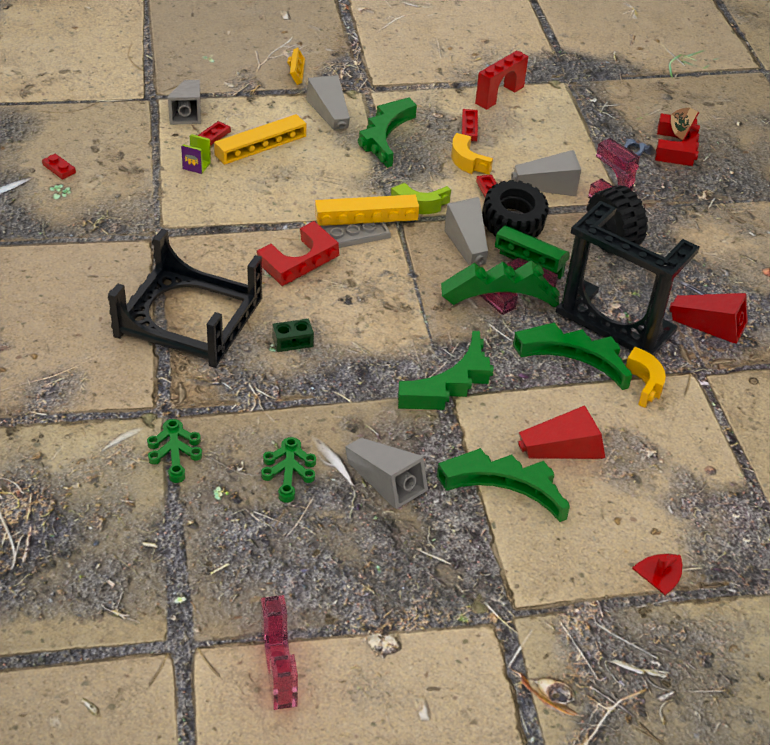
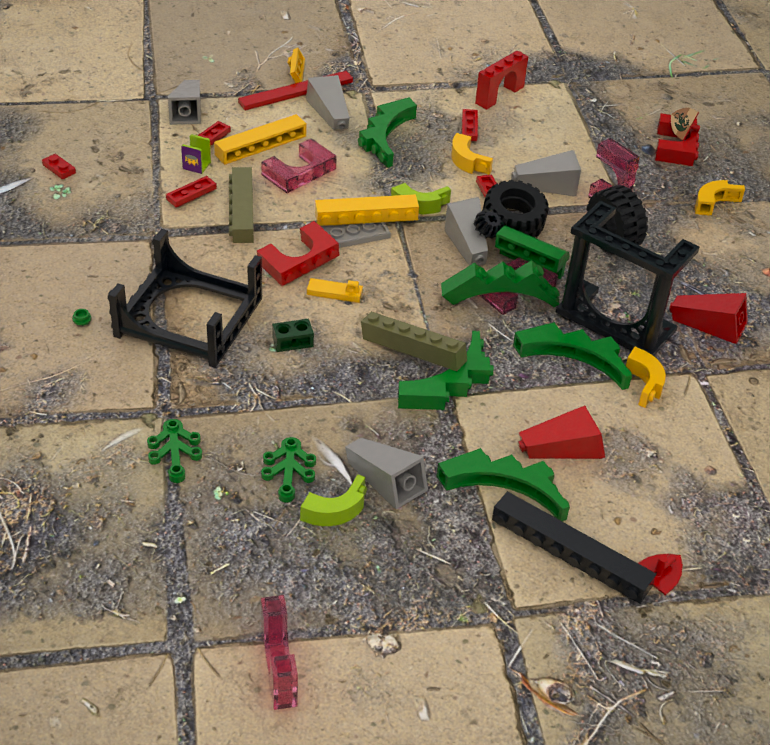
(81, 317): none -> green plate
(191, 191): none -> red plate
(241, 205): none -> olive brick
(284, 93): none -> red tile
(289, 178): none -> clear pink arch
(335, 290): none -> yellow hinge
(337, 510): none -> lime arch
(414, 341): none -> olive brick
(488, 223): none -> black gear
(574, 547): none -> black brick
(642, 146): sand blue piece -> none
(715, 192): none -> yellow arch

